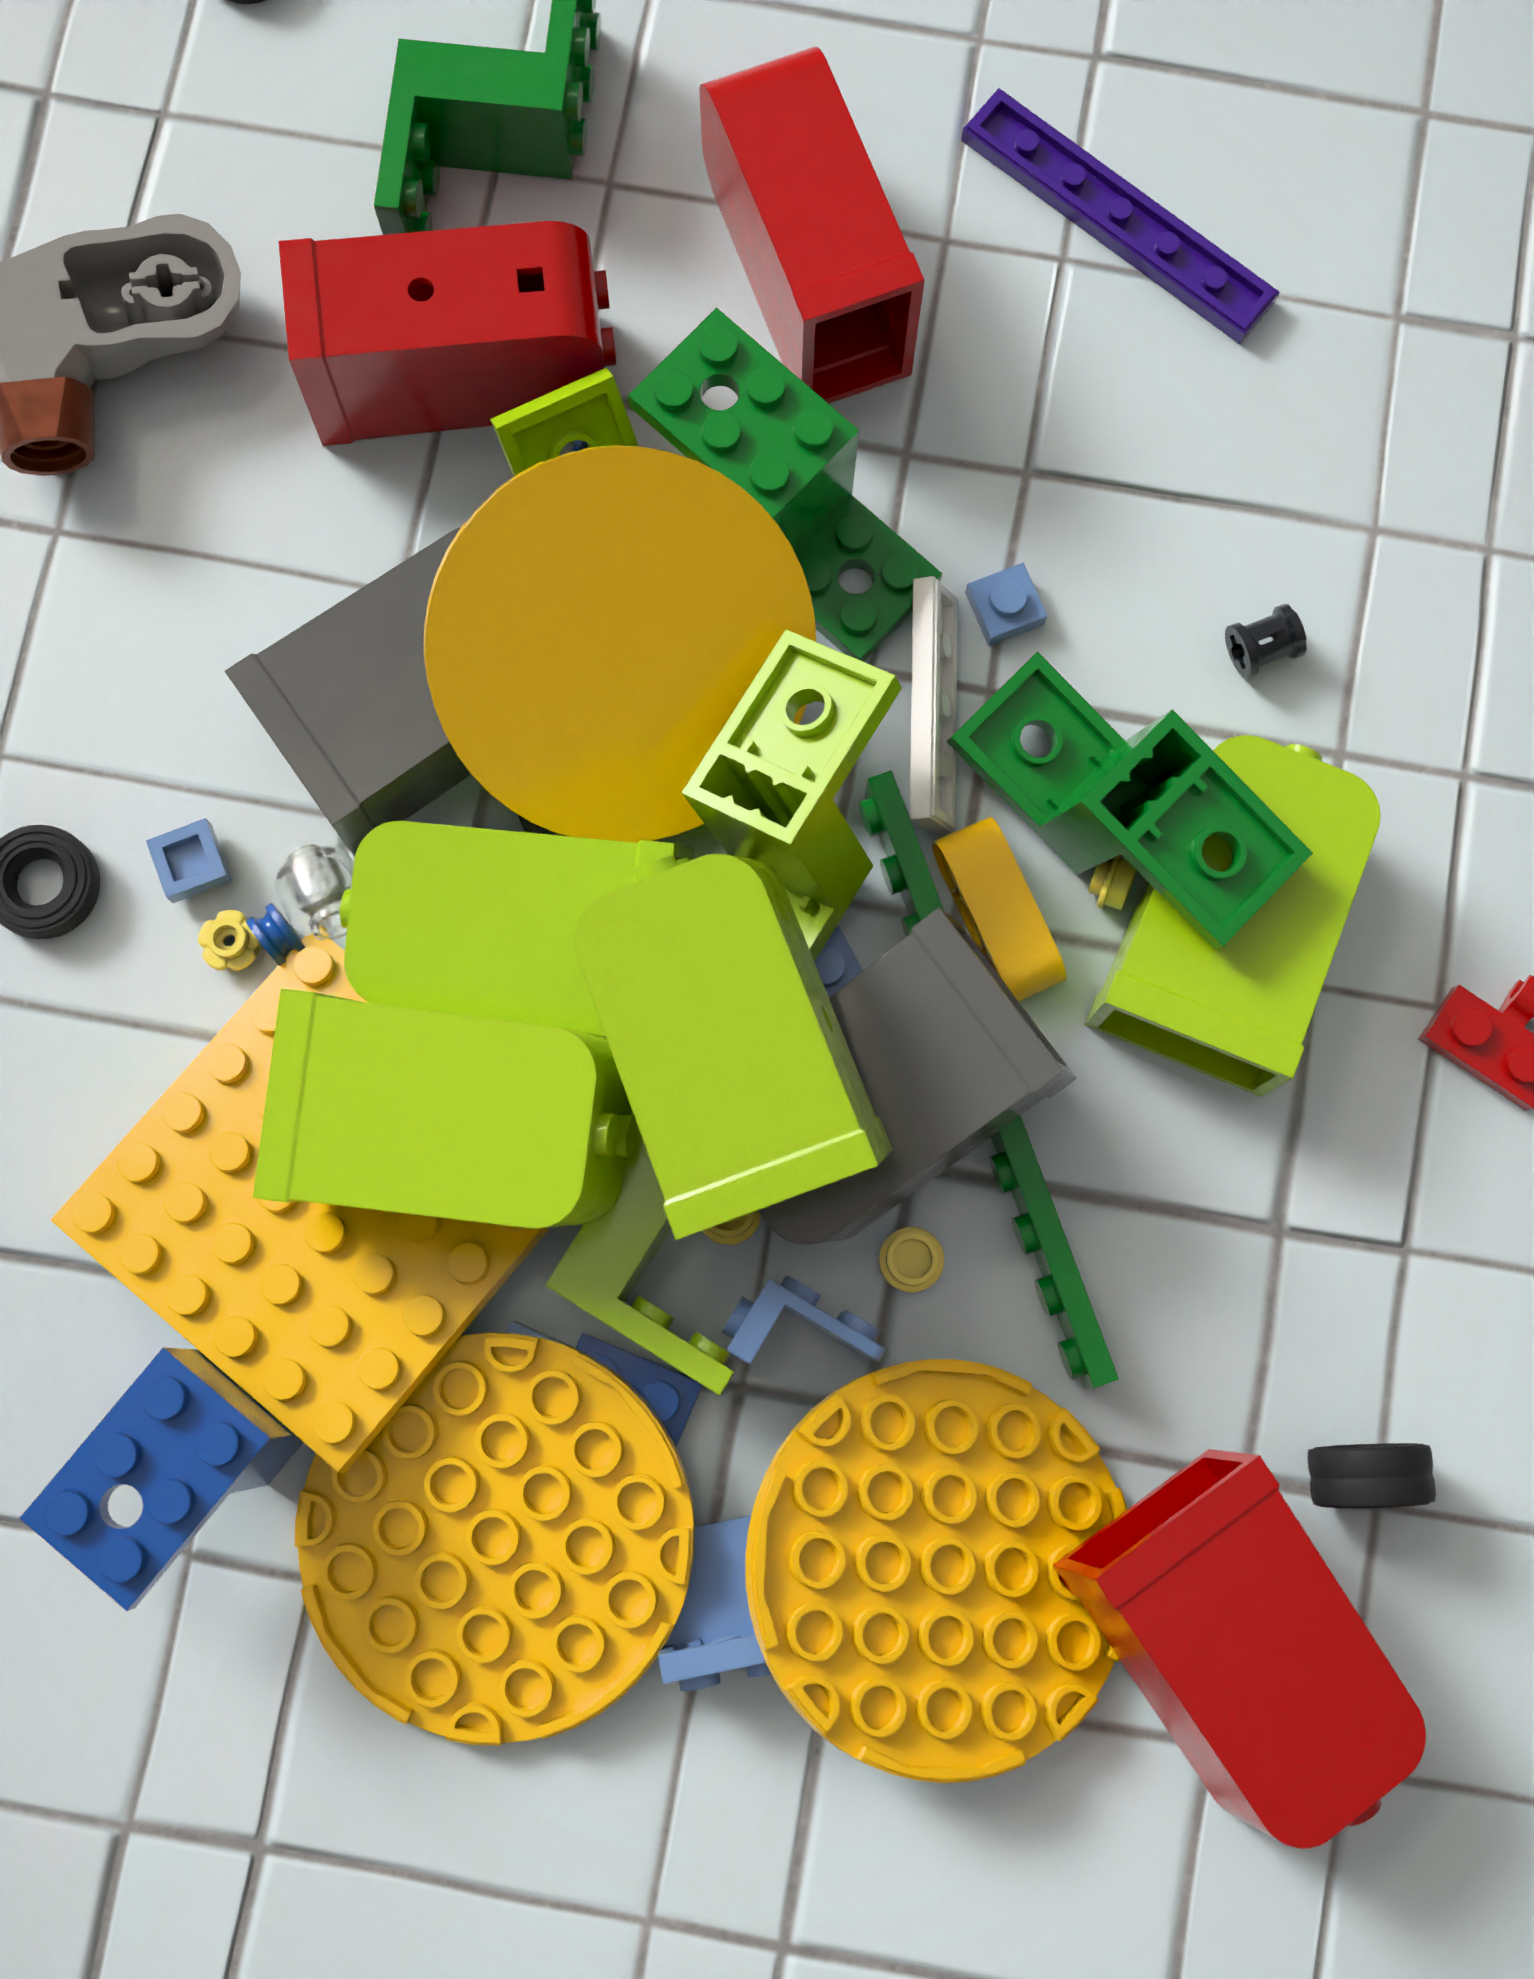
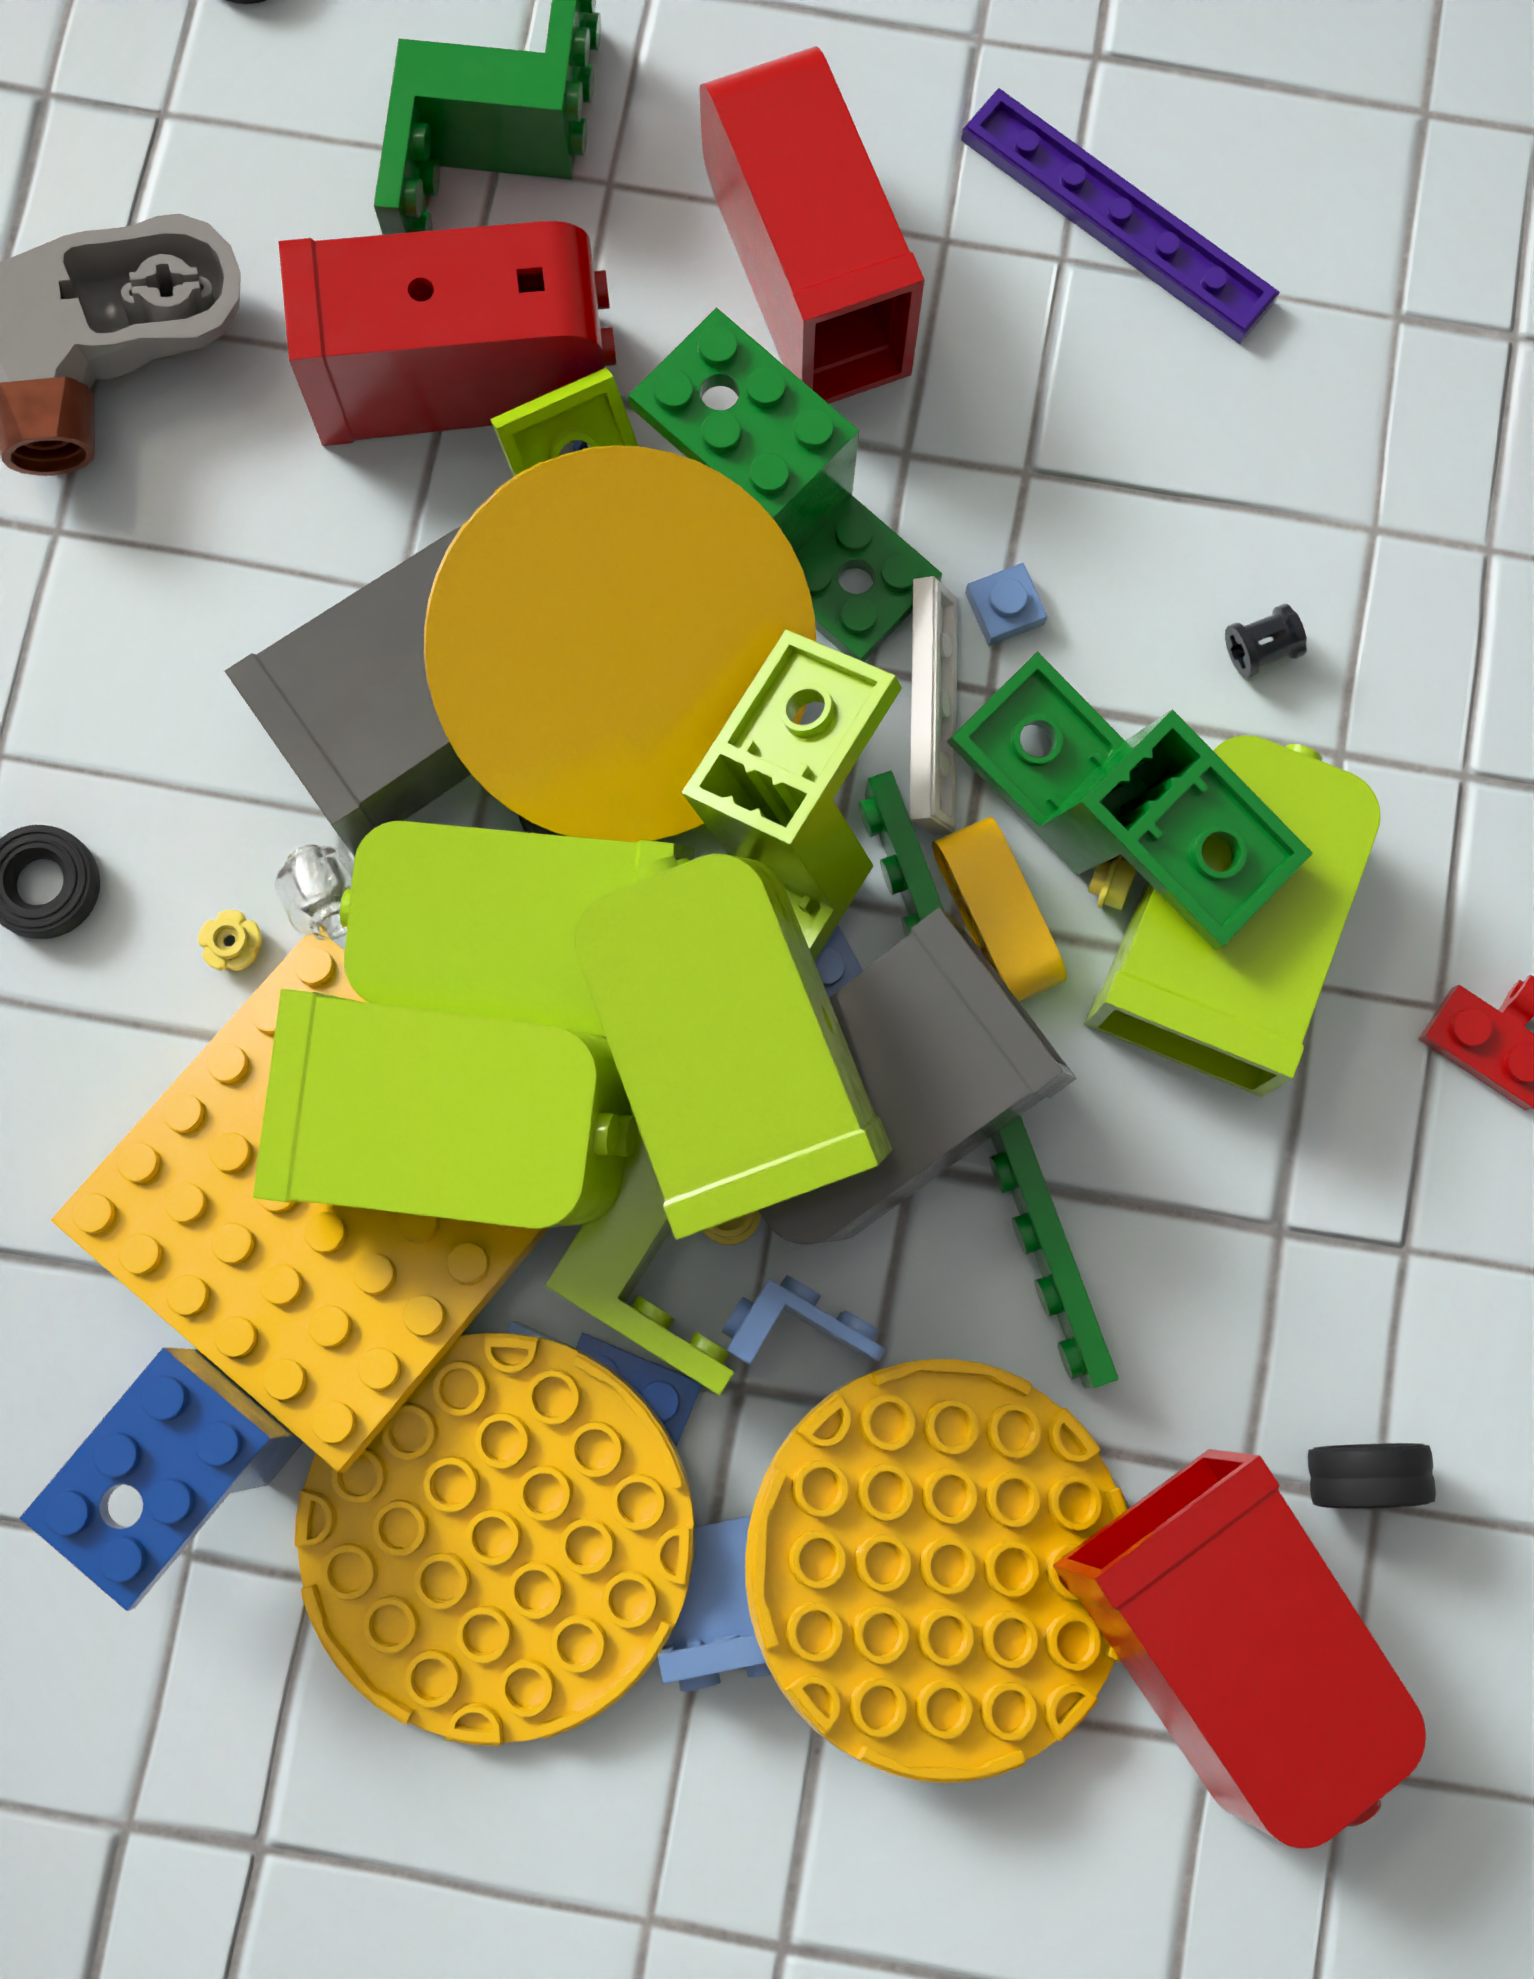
(188, 860): medium blue plate -> none
(275, 934): blue bush -> none
(911, 1259): light yellow plate -> none

